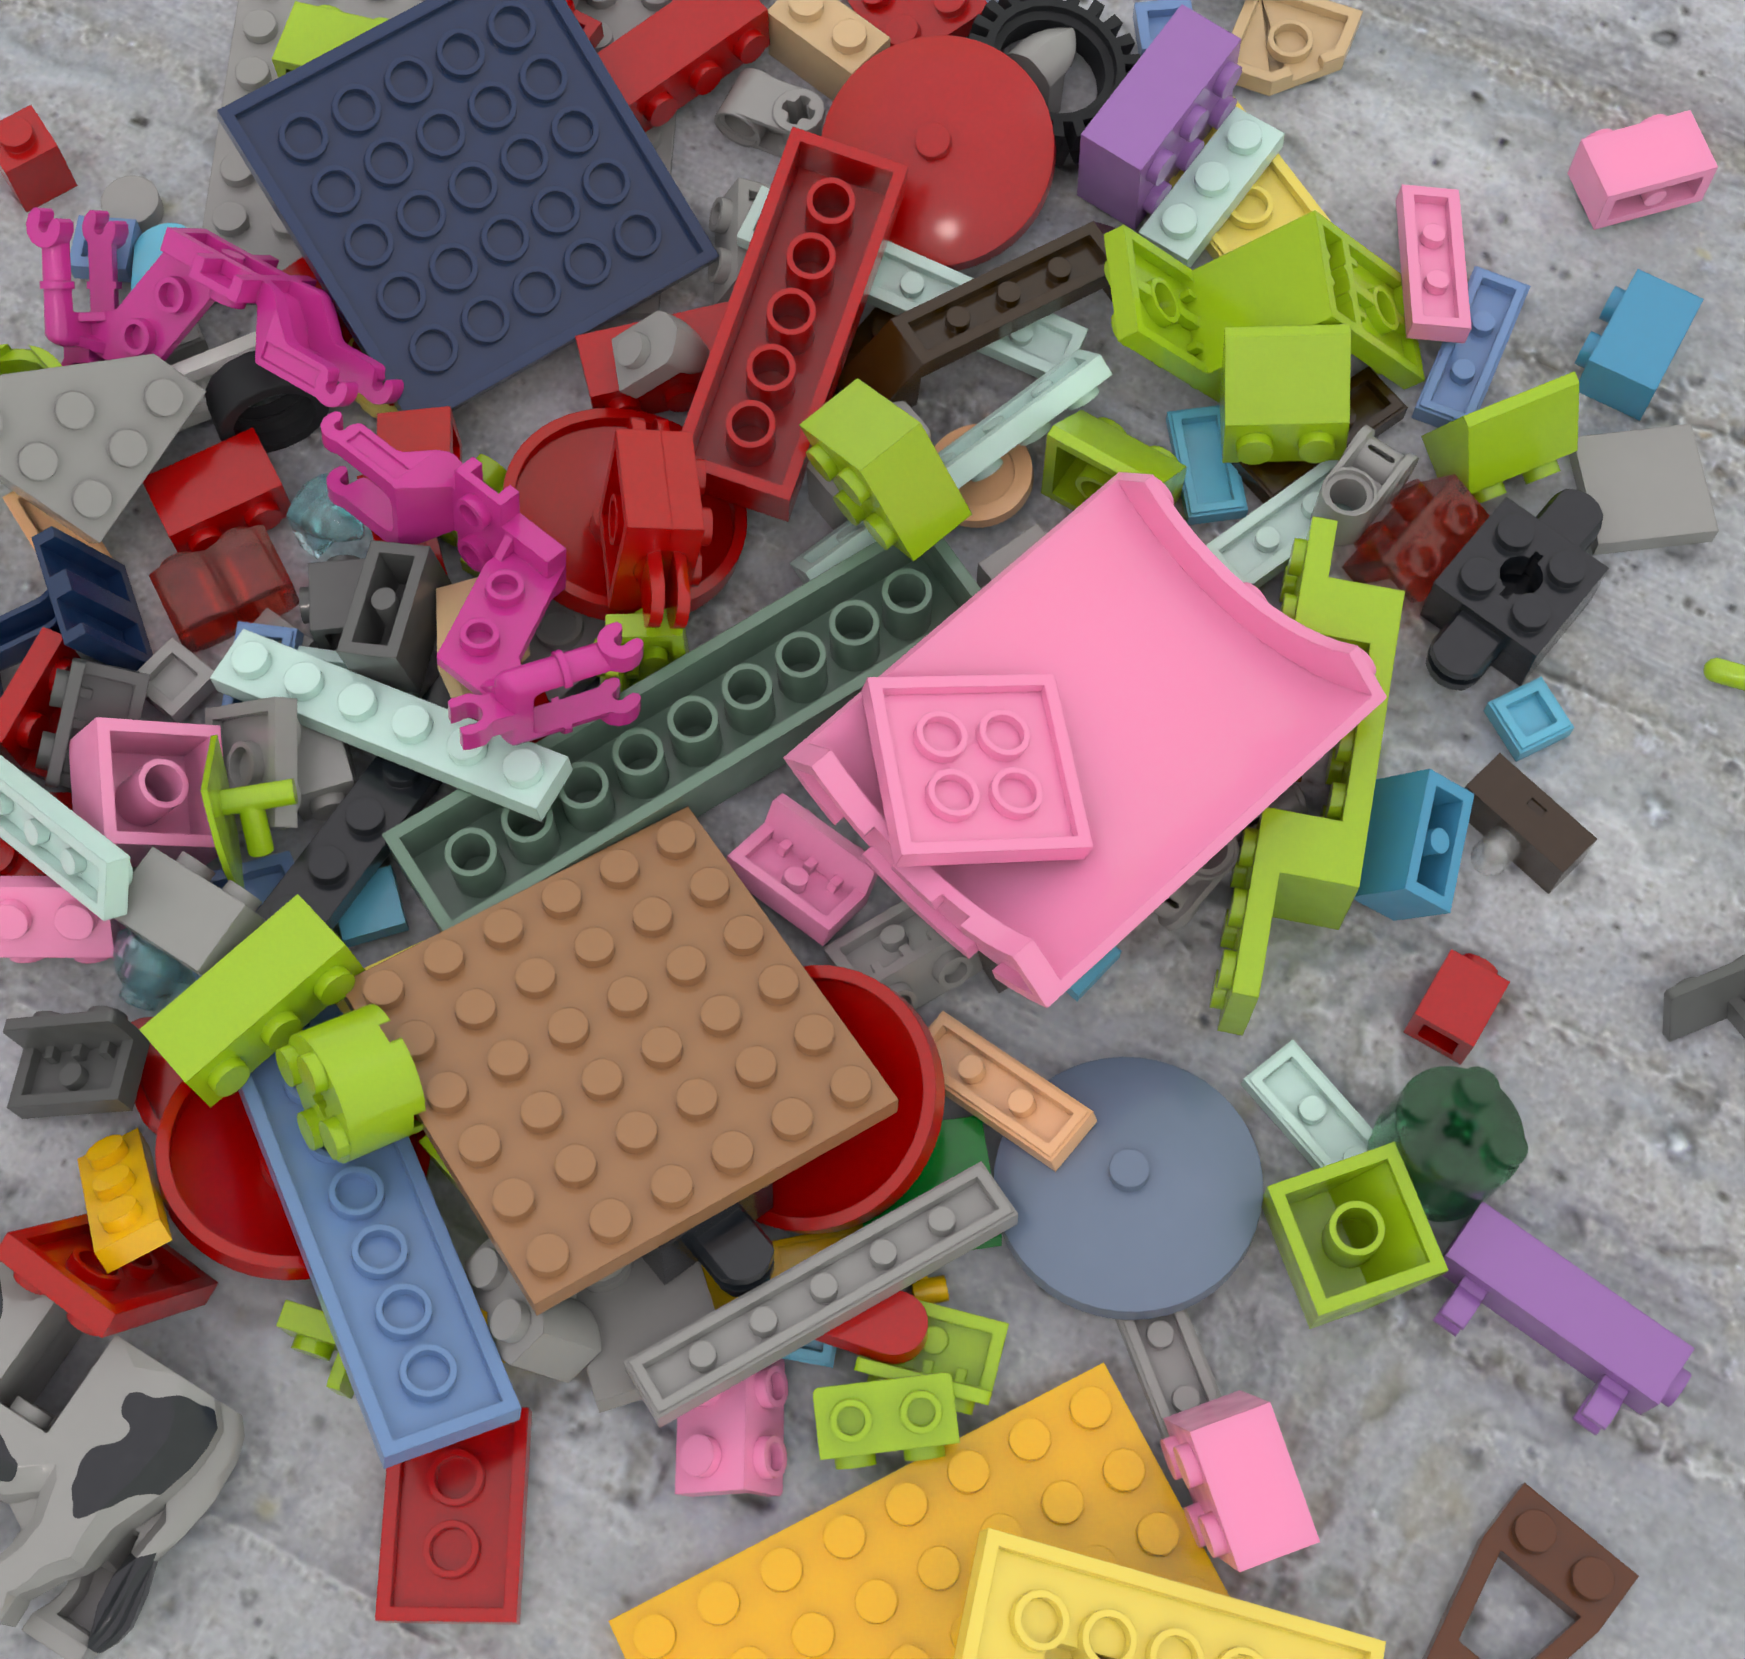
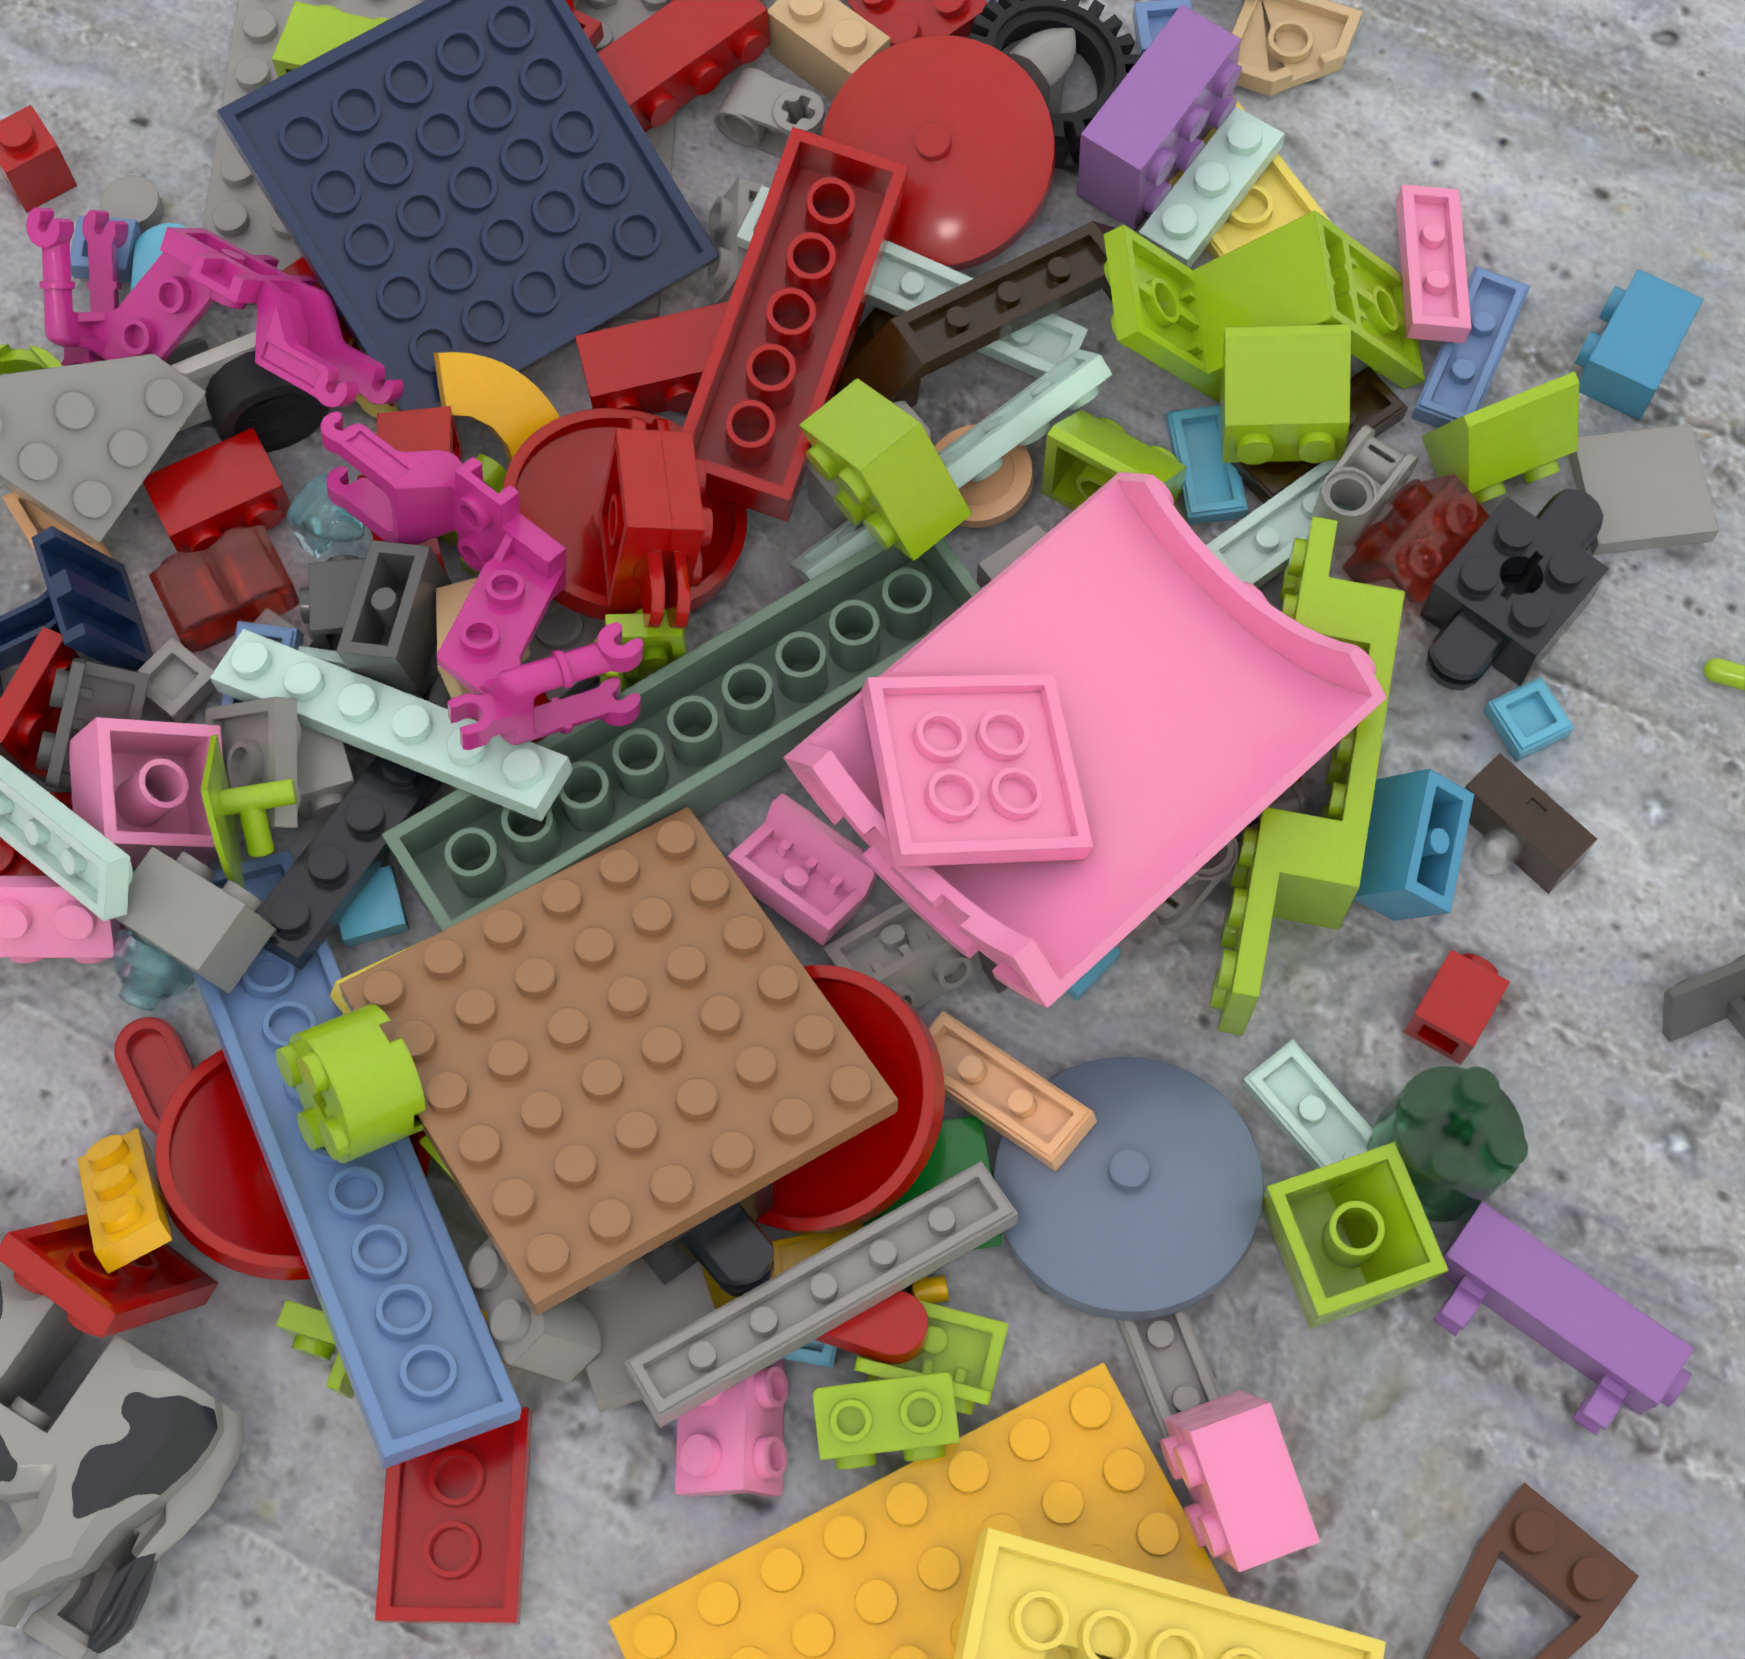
(76, 1063): dark grey bracket -> none
(253, 1001): lime brick -> none
(493, 396): none -> yellow tile
(656, 352): light grey plate -> none
(1642, 169): bright pink brick -> none

